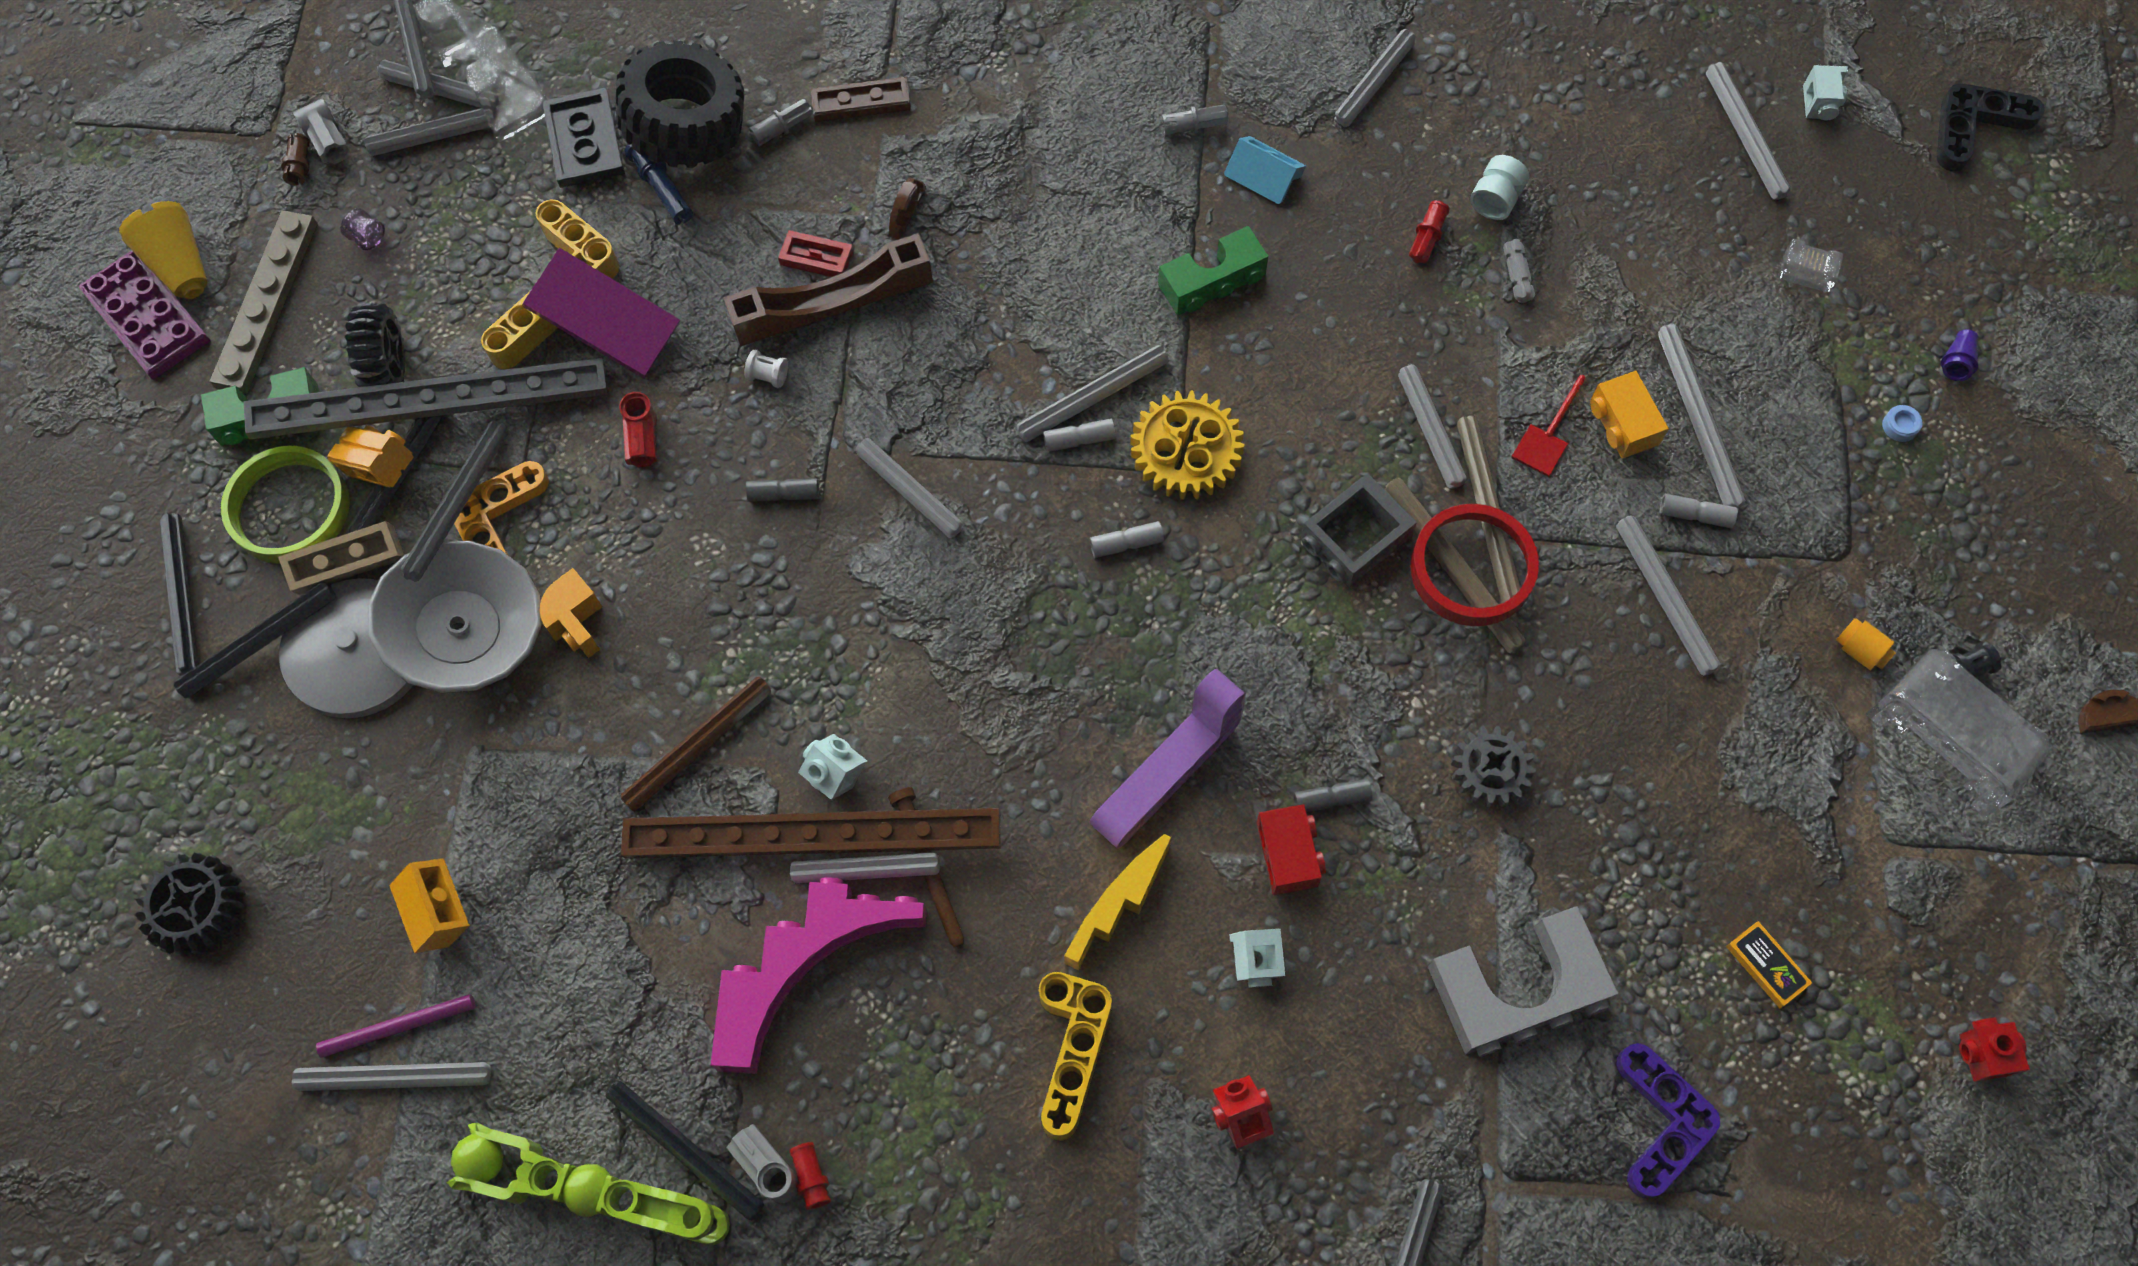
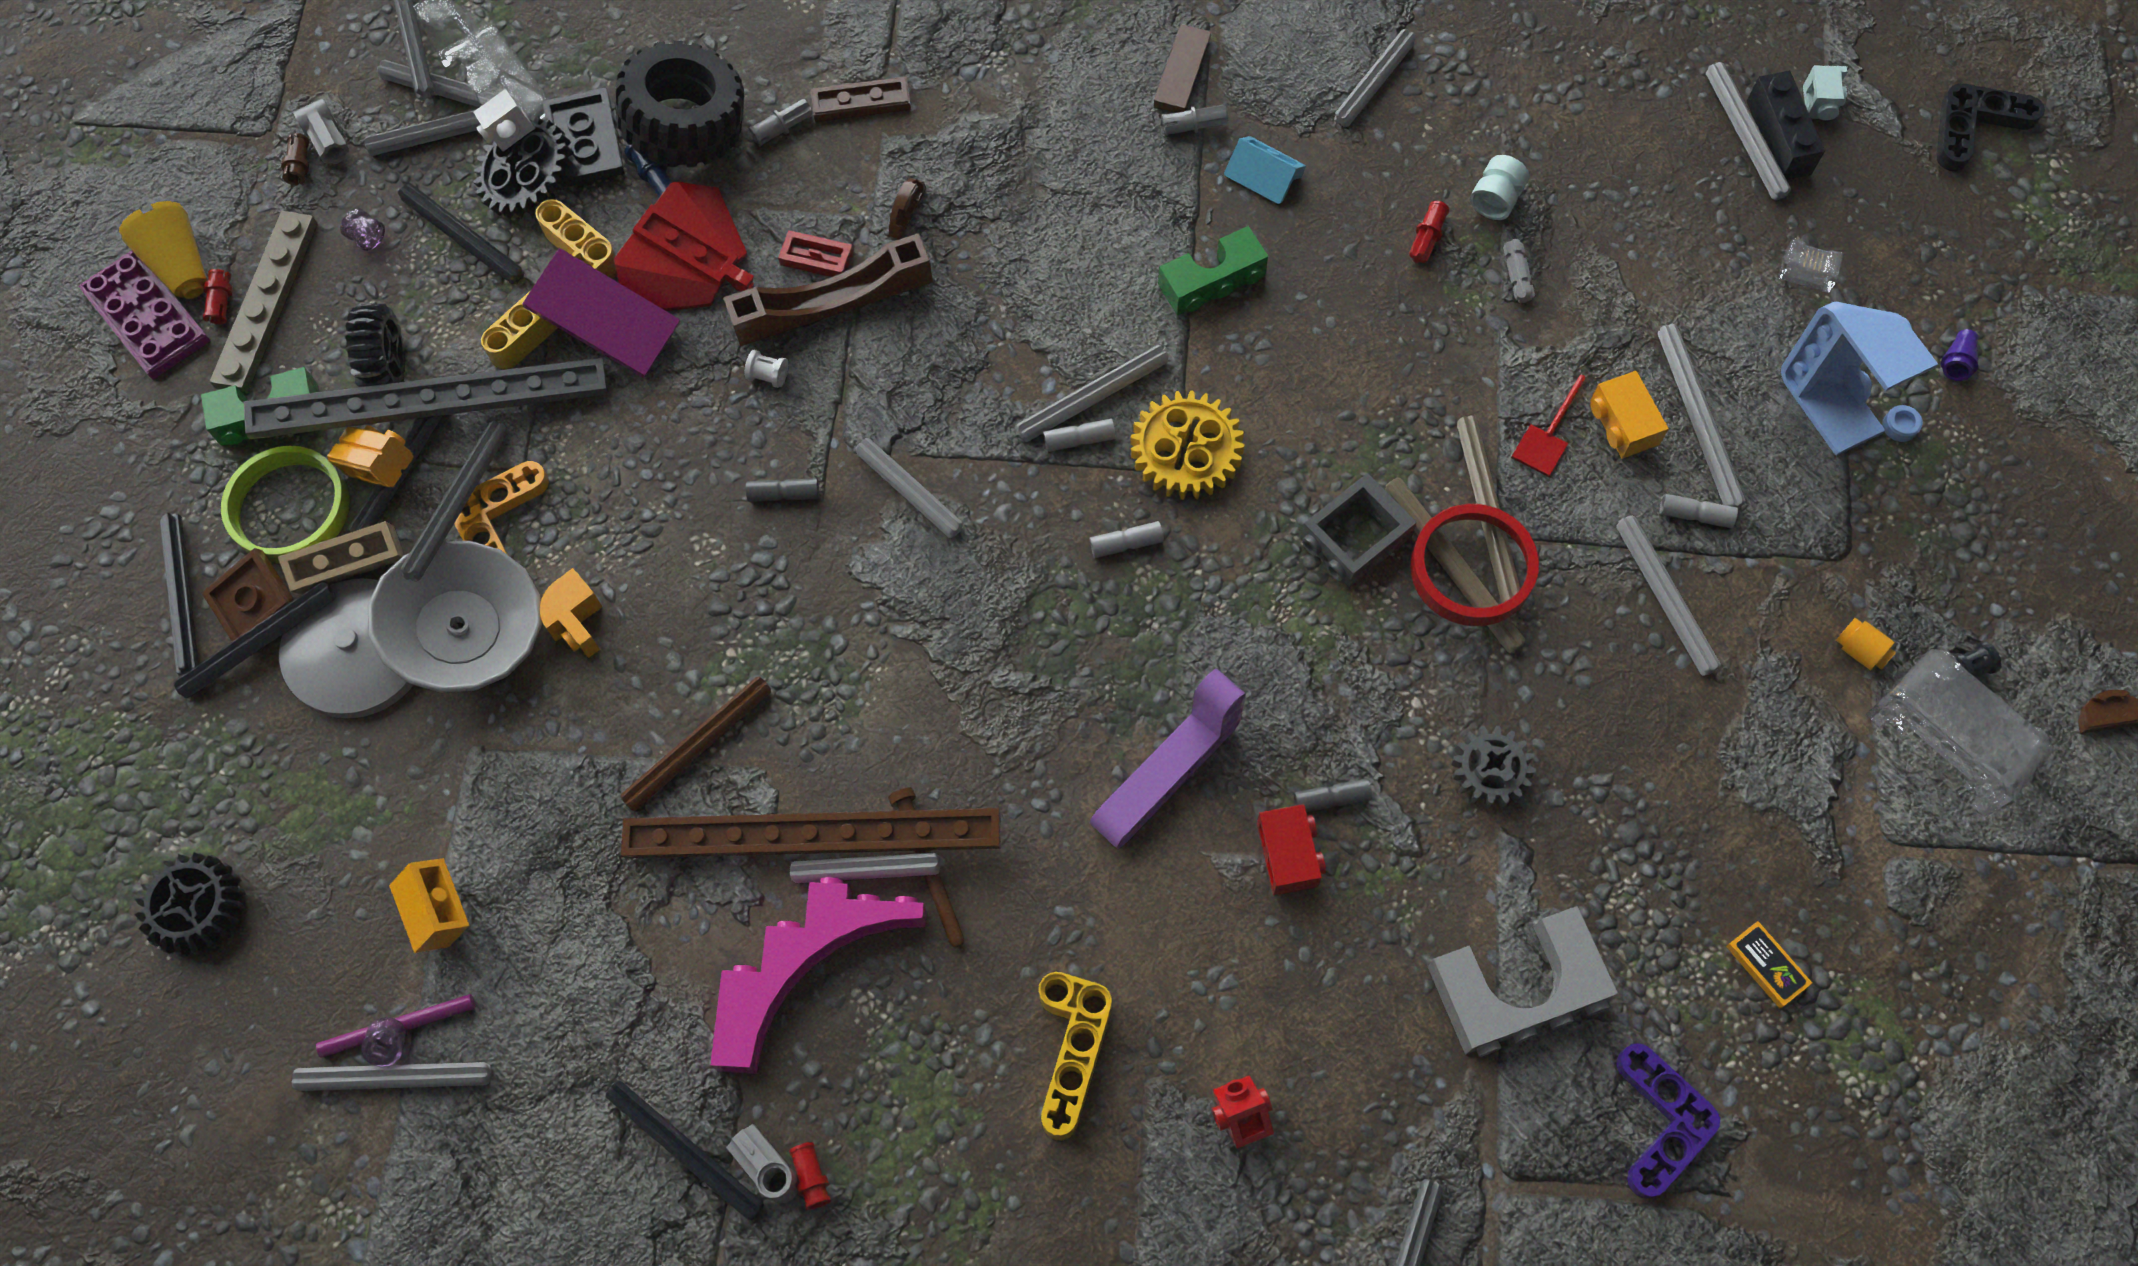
(217, 293): none -> red pin
(247, 594): none -> reddish brown tile
(387, 1032): none -> clear purple wheel
(461, 233): none -> black axle
(498, 109): none -> white brick
(524, 172): none -> black gear
(583, 1189): lime piece -> none
(639, 430): red piece -> none
(683, 250): none -> red panel
(831, 766): light aqua brick -> none
(1127, 892): yellow slope -> none
(1182, 69): none -> tile
(1269, 953): light aqua brick -> none
(1432, 427): light grey axle -> none
(1785, 124): none -> black brick
(1826, 371): none -> light blue windscreen
(1993, 1050): red brick -> none

